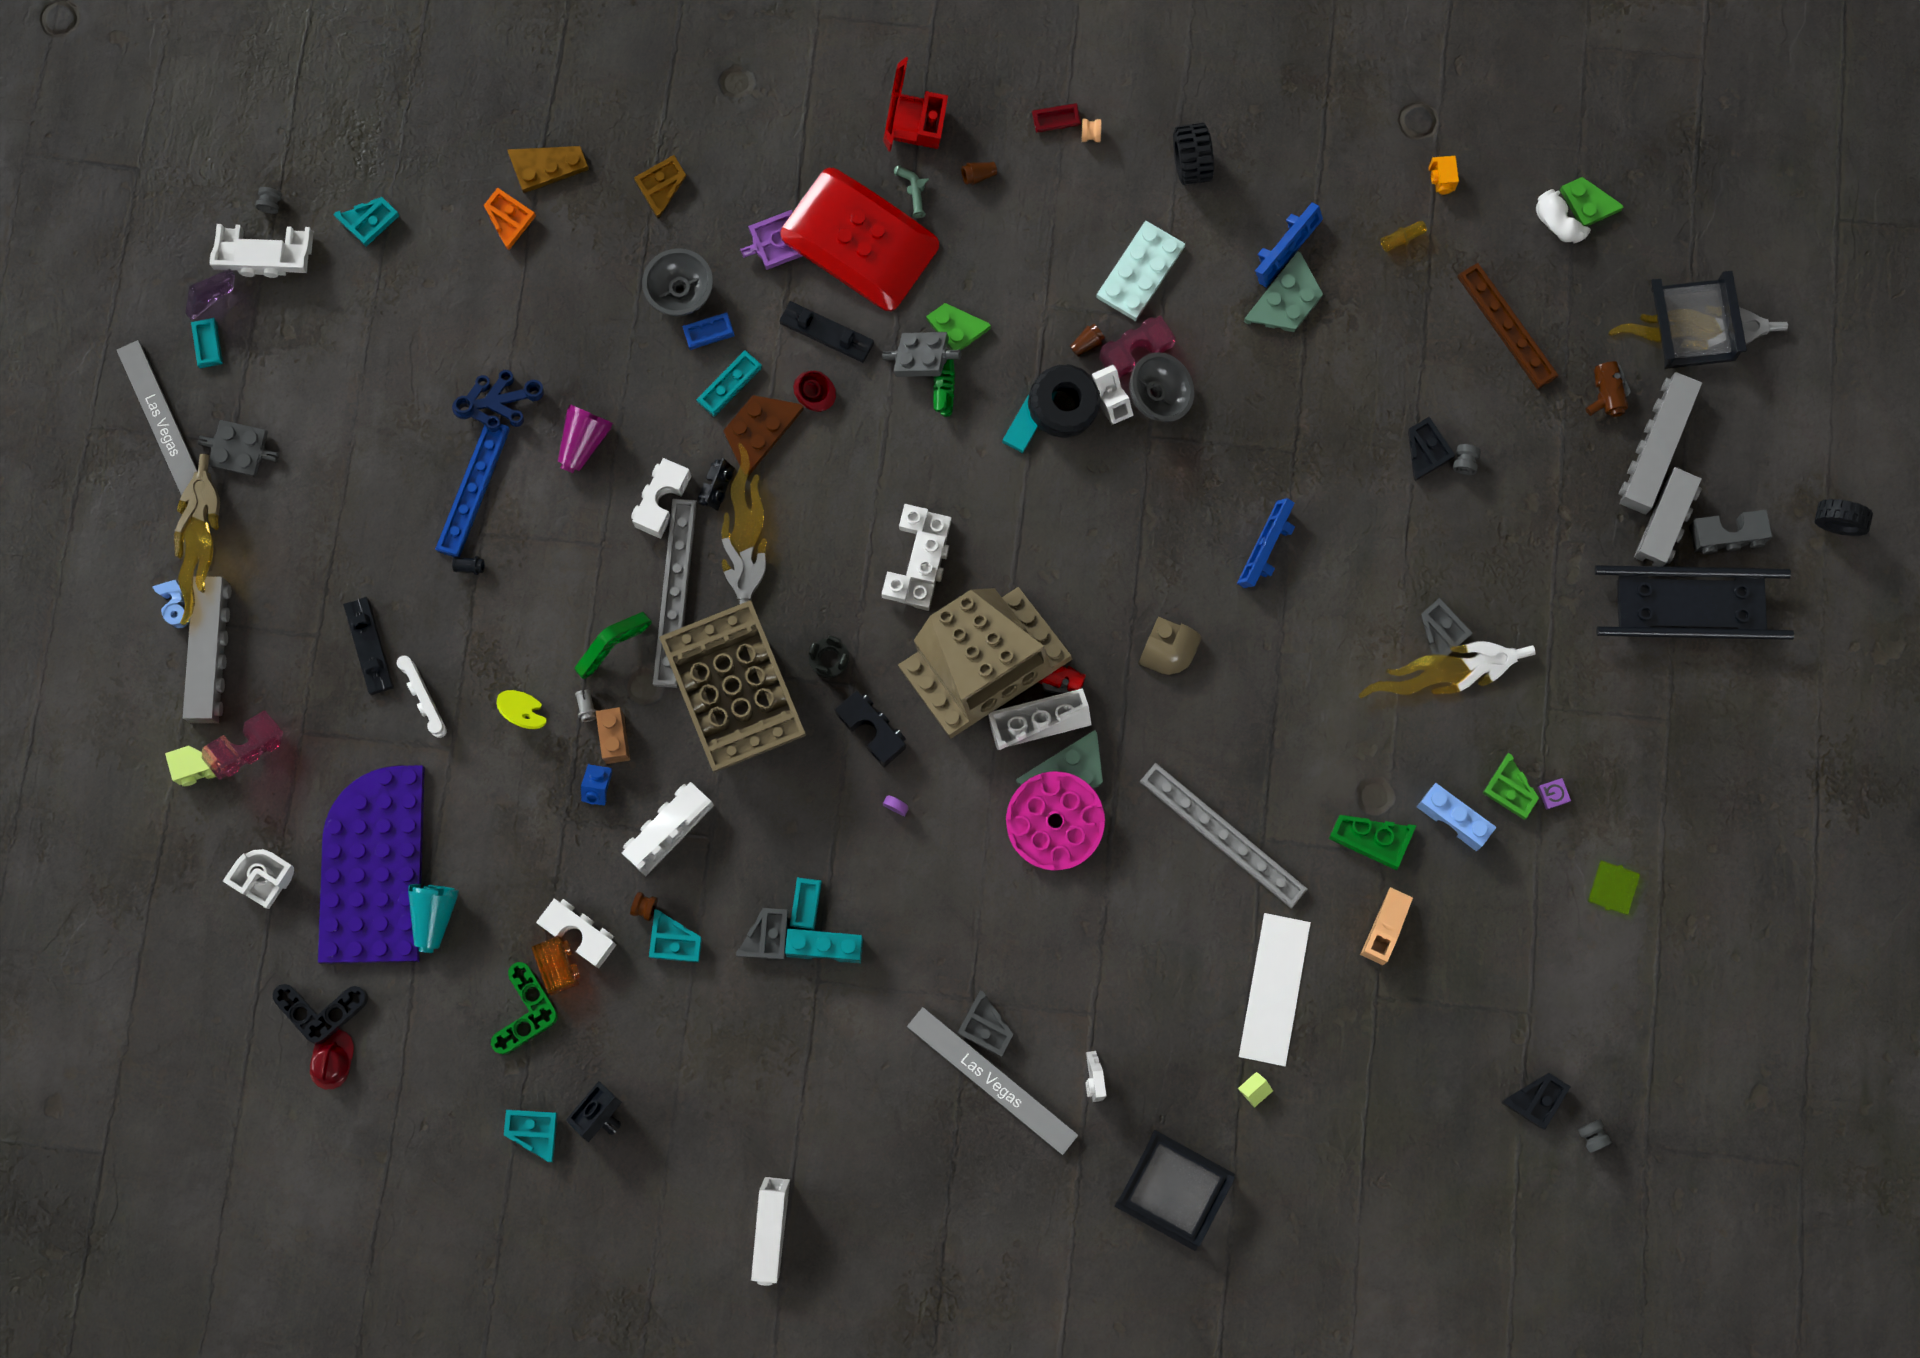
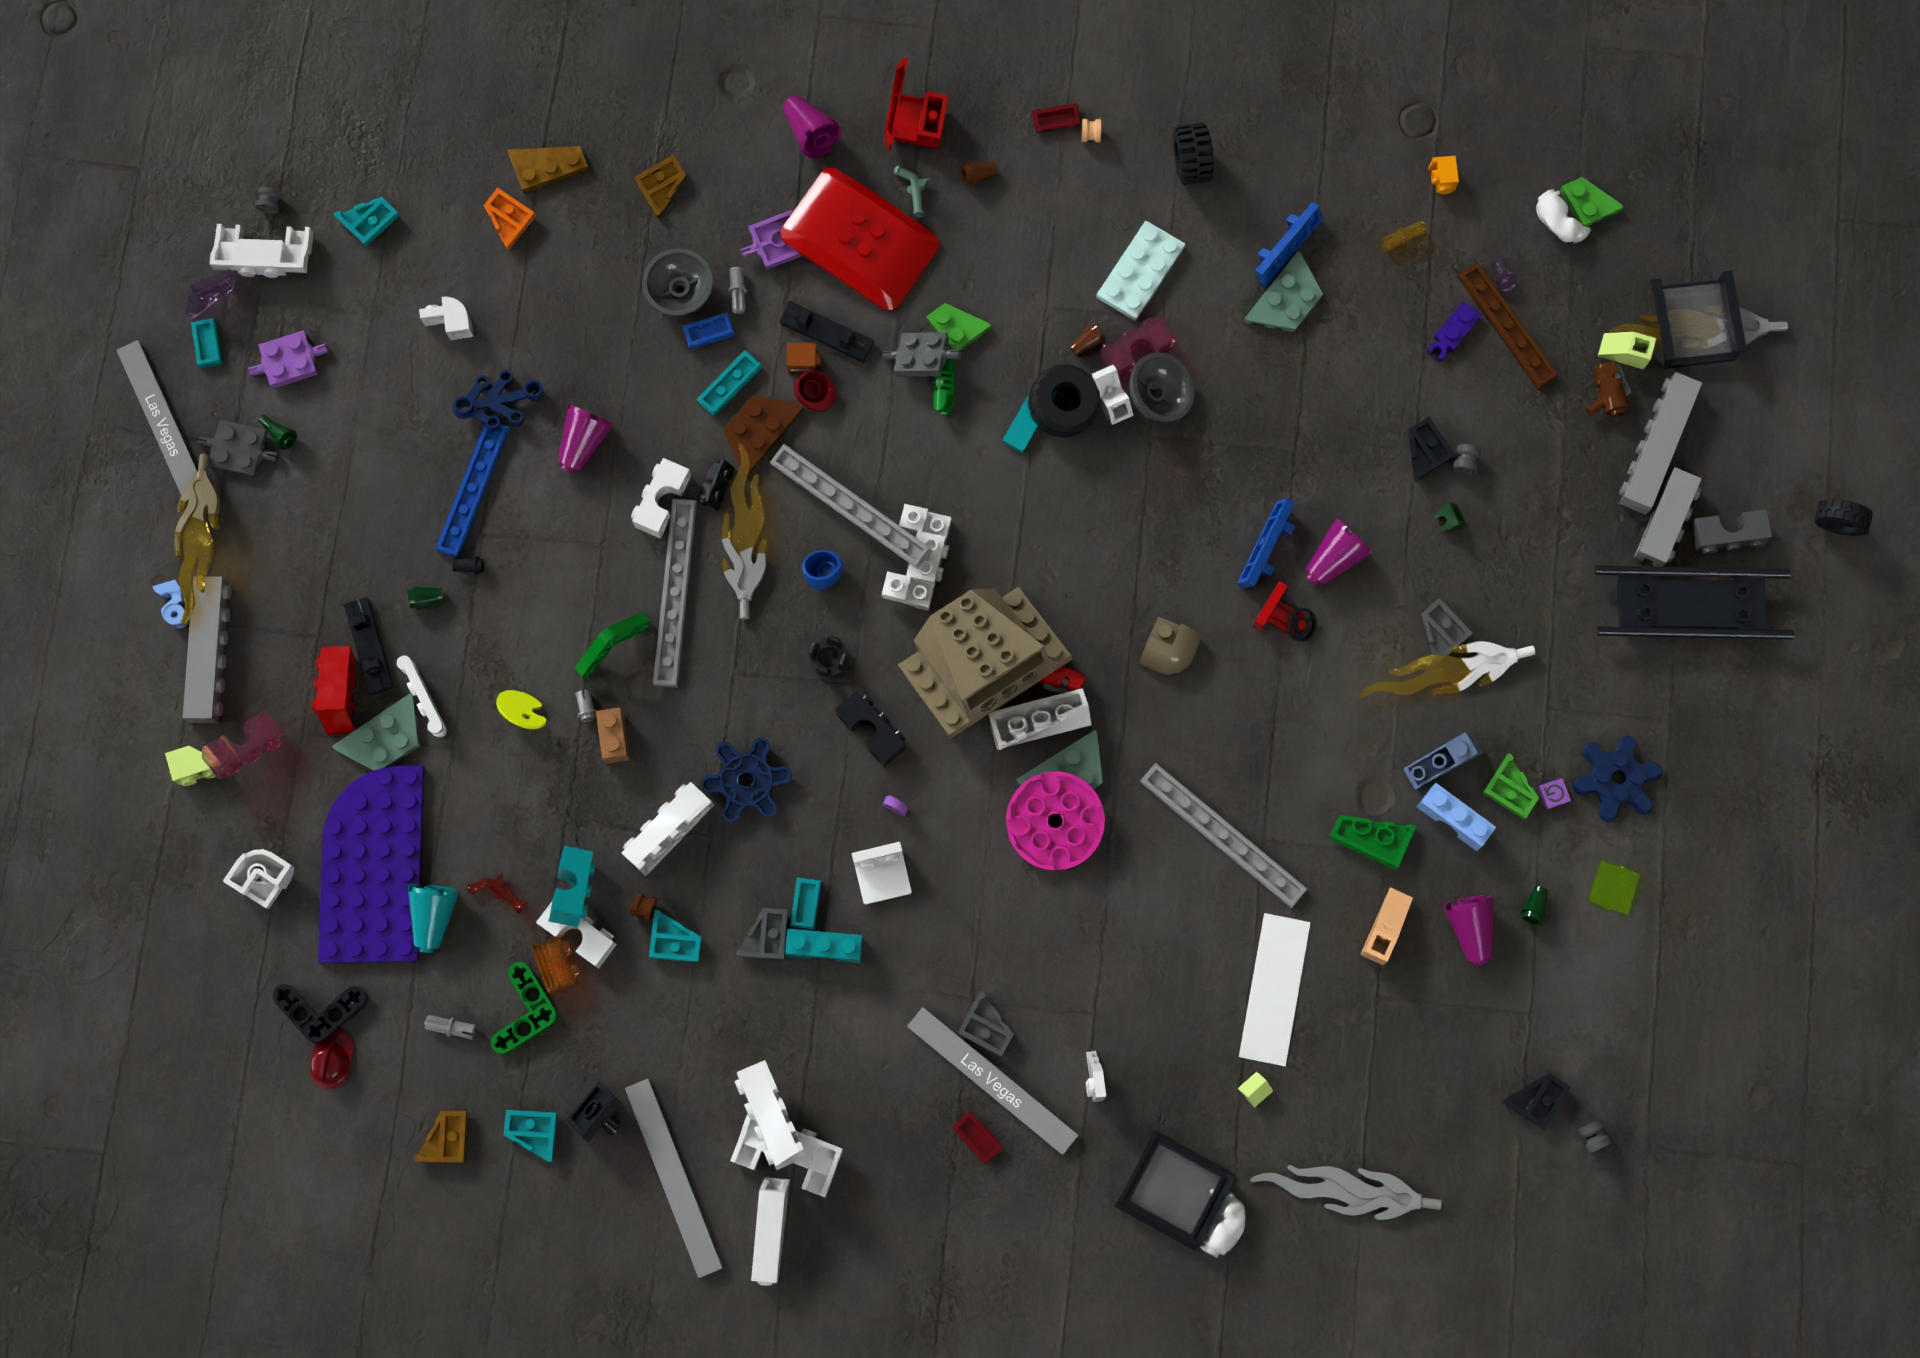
(283, 436): none -> dark green cone
(288, 359): none -> medium lavender plate
(335, 689): none -> red wedge
(384, 737): none -> sand green wing
(424, 596): none -> dark green cone
(446, 1139): none -> pearl gold wing
(450, 1027): none -> light grey axle
(452, 314): none -> white brick
(499, 891): none -> clear red piece
(569, 905): none -> teal arch
(595, 784): blue bracket -> none
(673, 1178): none -> light grey tile
(732, 686): dark tan wedge -> none
(737, 290): none -> light grey axle
(737, 765): none -> dark blue plate
(770, 1115): none -> white wedge
(802, 357): none -> dark orange brick
(811, 127): none -> magenta cone
(820, 1157): none -> white bracket
(822, 569): none -> blue hat
(851, 506): none -> light grey tile
(881, 873): none -> white bracket
(977, 1137): none -> dark red tile
(1227, 1229): none -> white animal
(1285, 617): none -> red piece
(1336, 554): none -> magenta cone
(1356, 1193): none -> light grey piece
(1443, 759): none -> sand blue slope
(1453, 516): none -> dark green tile
(1455, 329): none -> dark purple plate
(1473, 926): none -> magenta cone
(1505, 280): none -> clear purple plate
(1535, 906): none -> dark green cone
(1602, 784): none -> dark blue plate
(1627, 348): none -> yellowish green slope

